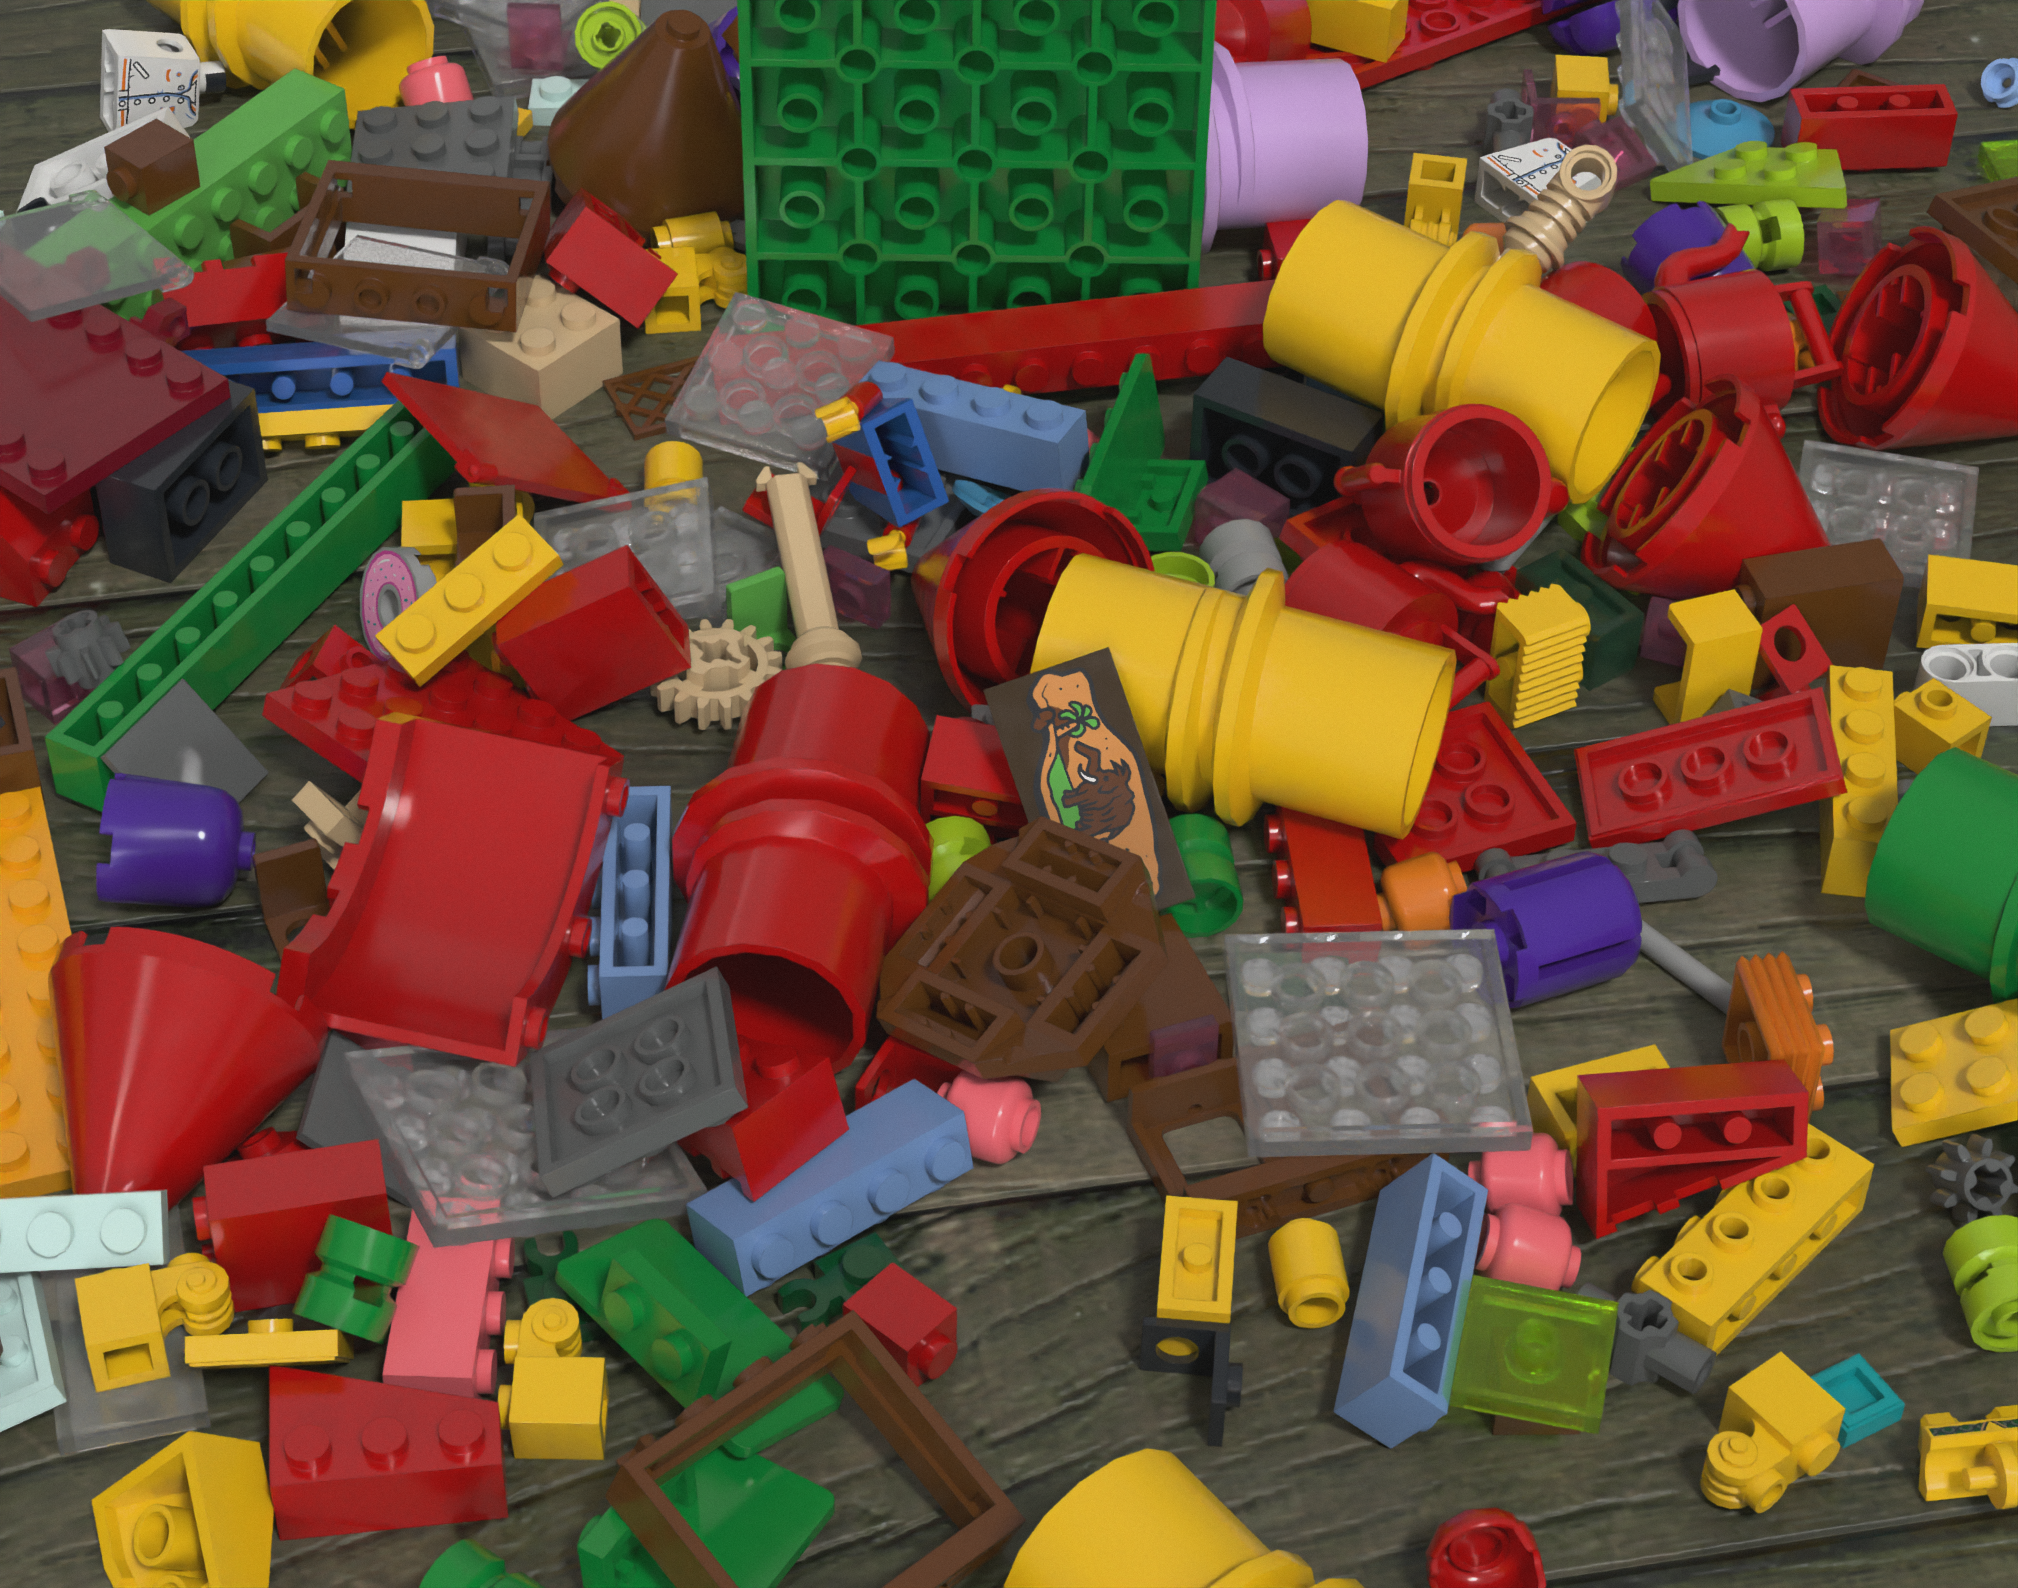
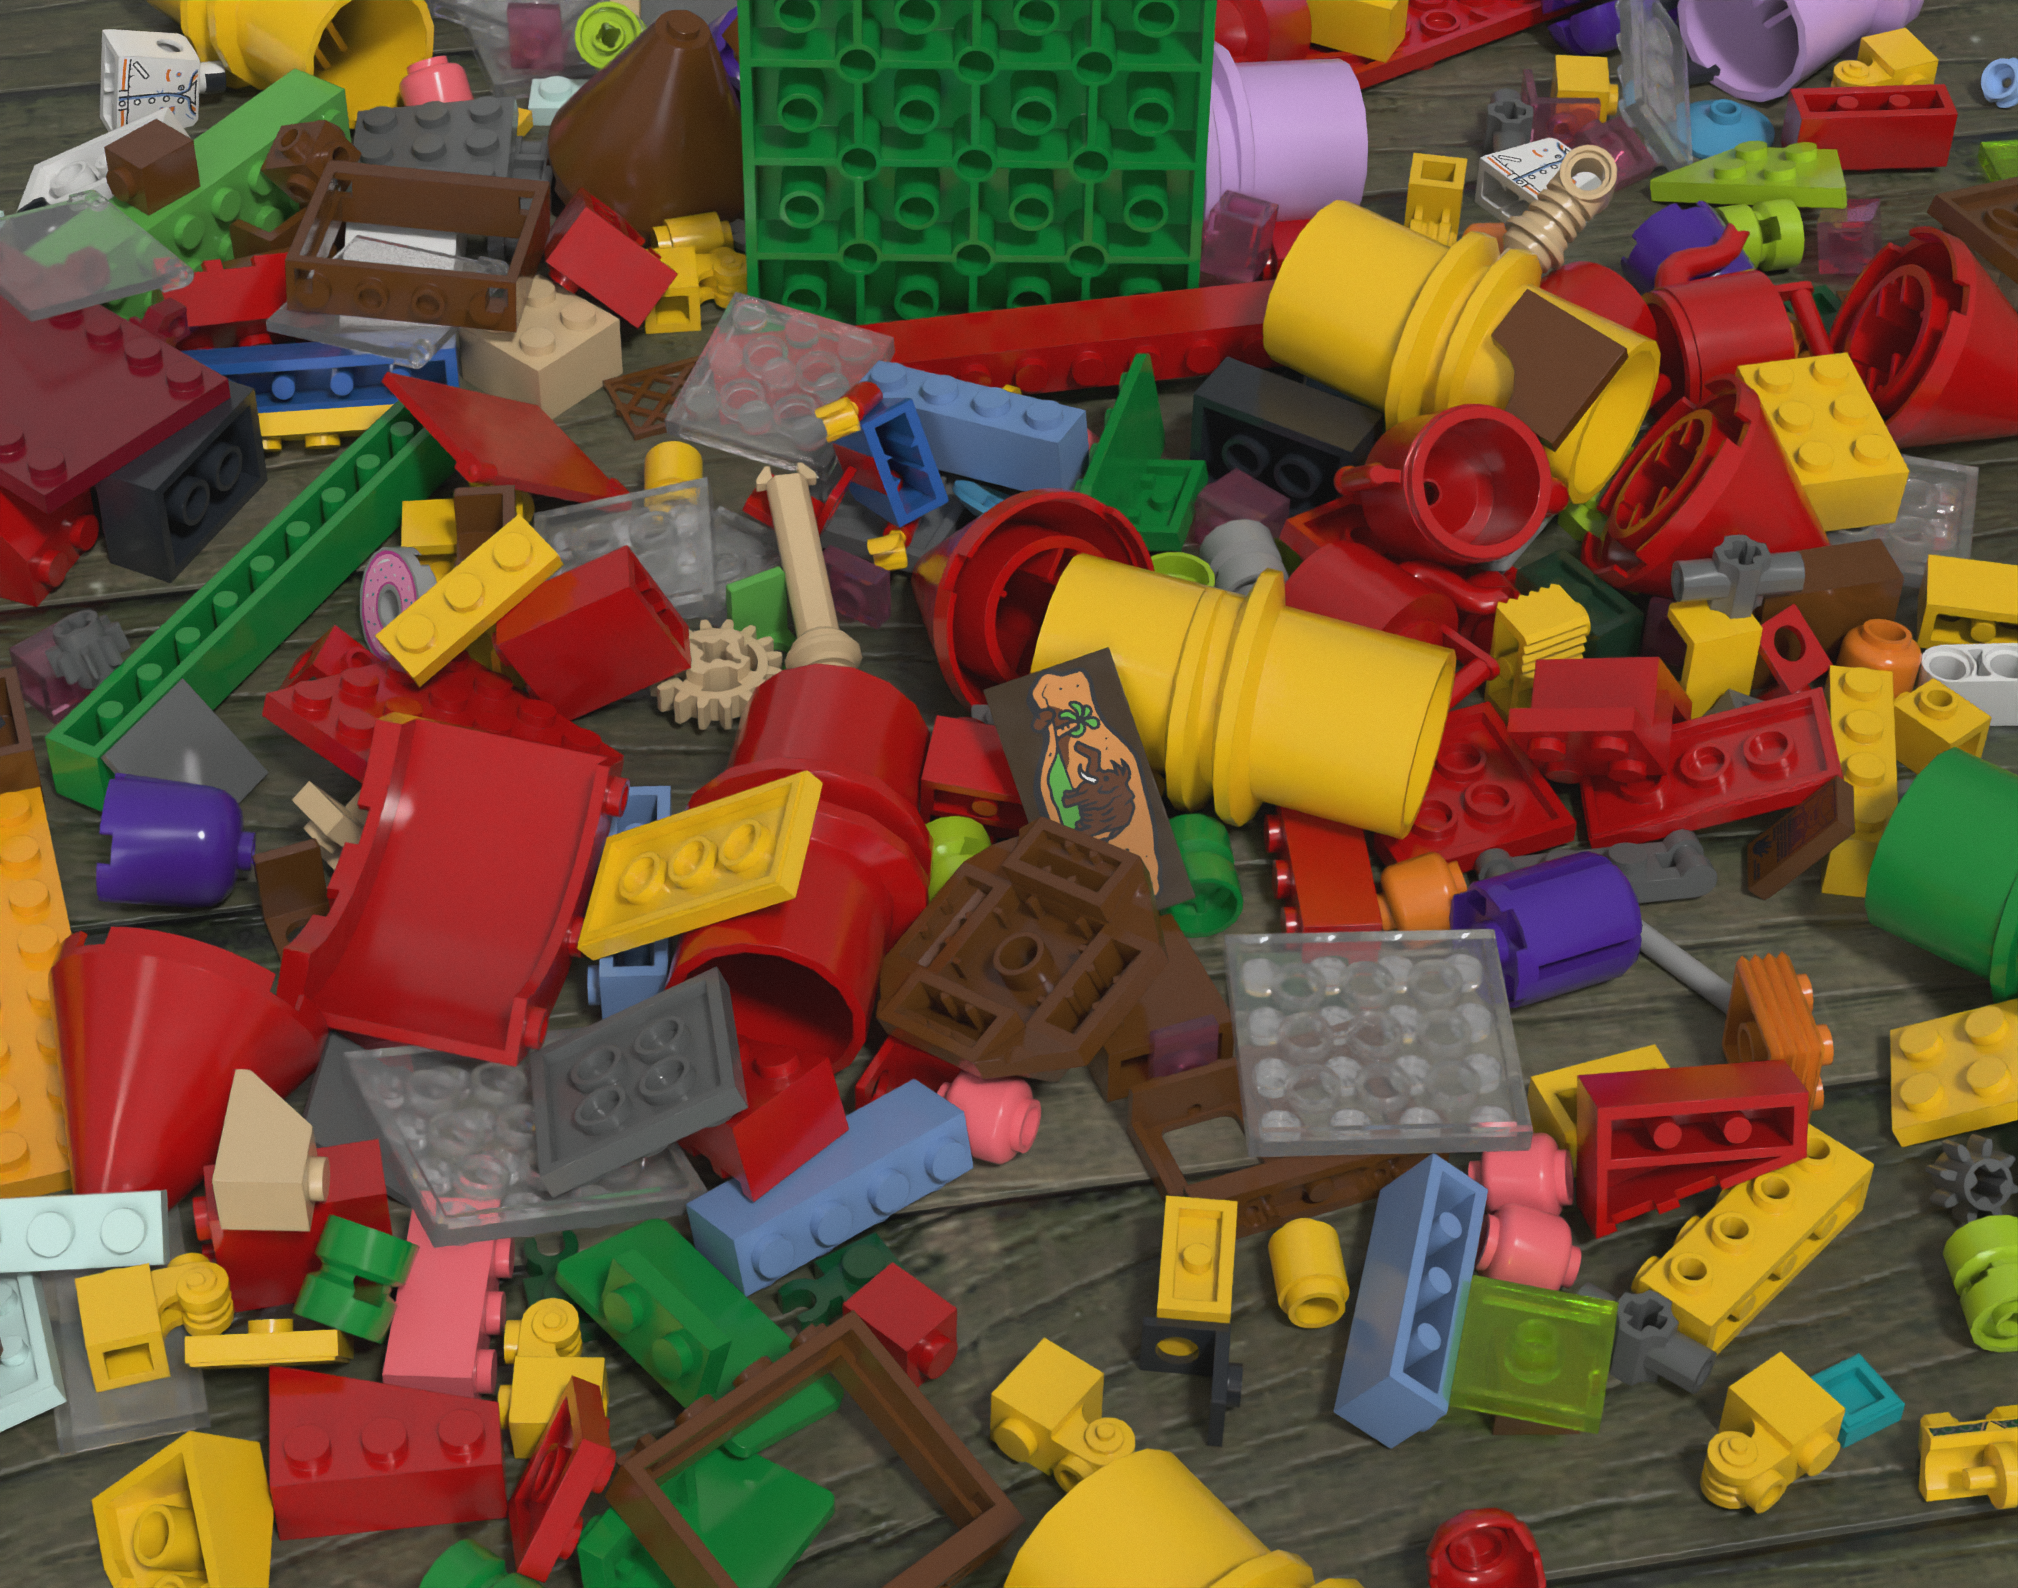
(266, 1162): none -> tan slope
(301, 156): none -> reddish brown brick
(564, 1469): none -> red plate
(701, 866): none -> yellow tile
(1053, 1416): none -> yellow brick
(1238, 238): none -> clear pink brick
(1556, 366): none -> reddish brown tile
(1600, 718): none -> red bracket
(1737, 576): none -> dark grey axle
(1801, 838): none -> reddish brown tile
(1832, 438): none -> yellow brick
(1884, 647): none -> orange head
(1887, 61): none -> yellow brick

